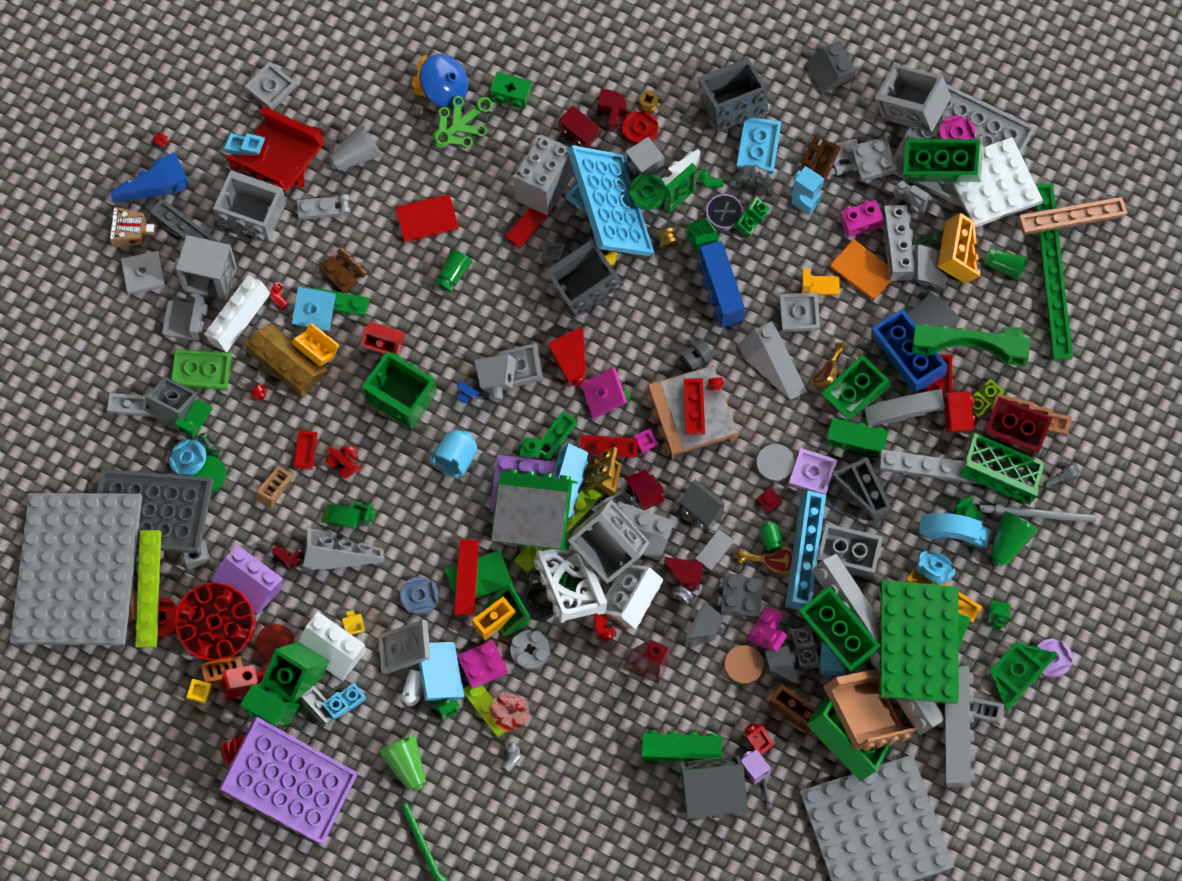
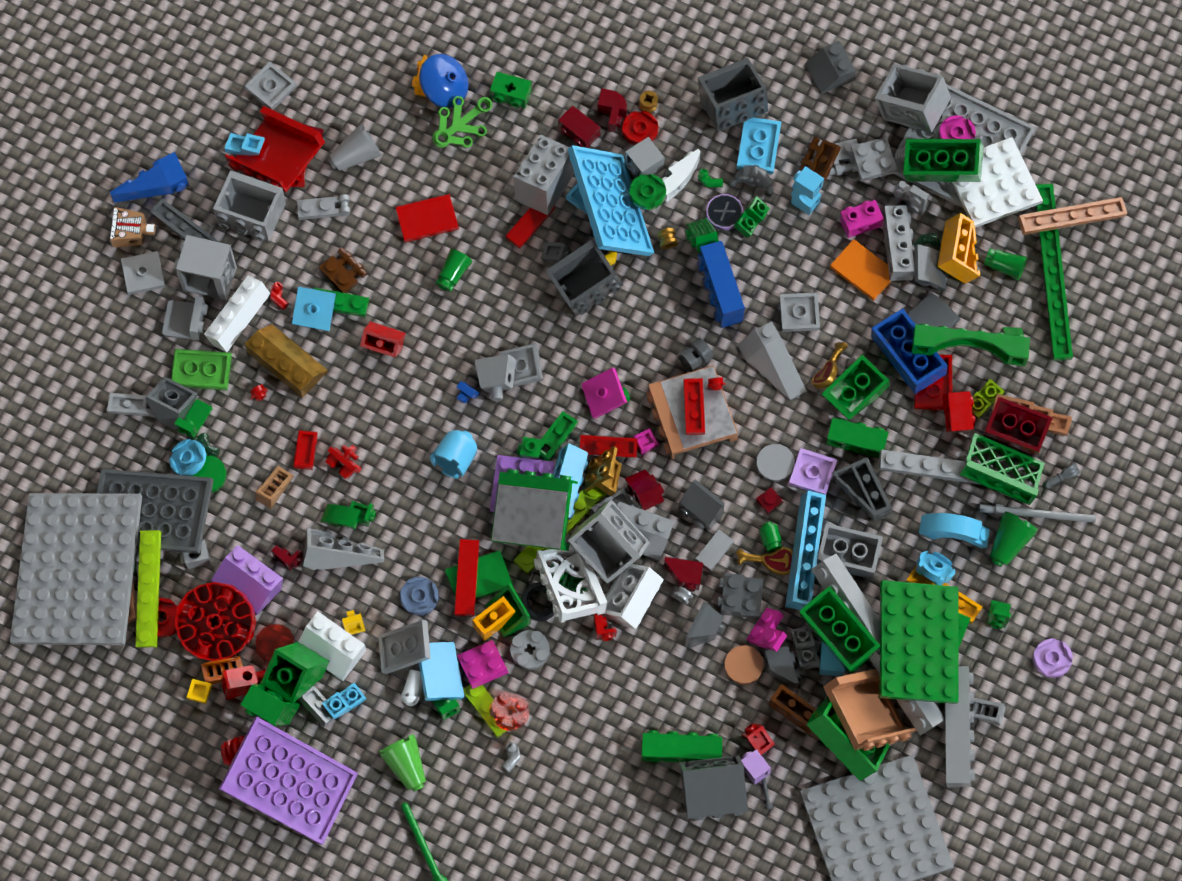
(160, 139): red plate -> none
(316, 345): light orange bracket -> none
(399, 389): green container -> none
(570, 356): red slope -> none
(648, 660): dark red slope -> none
(680, 188): green tile -> none
(819, 284): light orange bracket -> none
(904, 407): light grey slope -> none
(967, 508): green bracket -> none
(1019, 670): green wing -> none

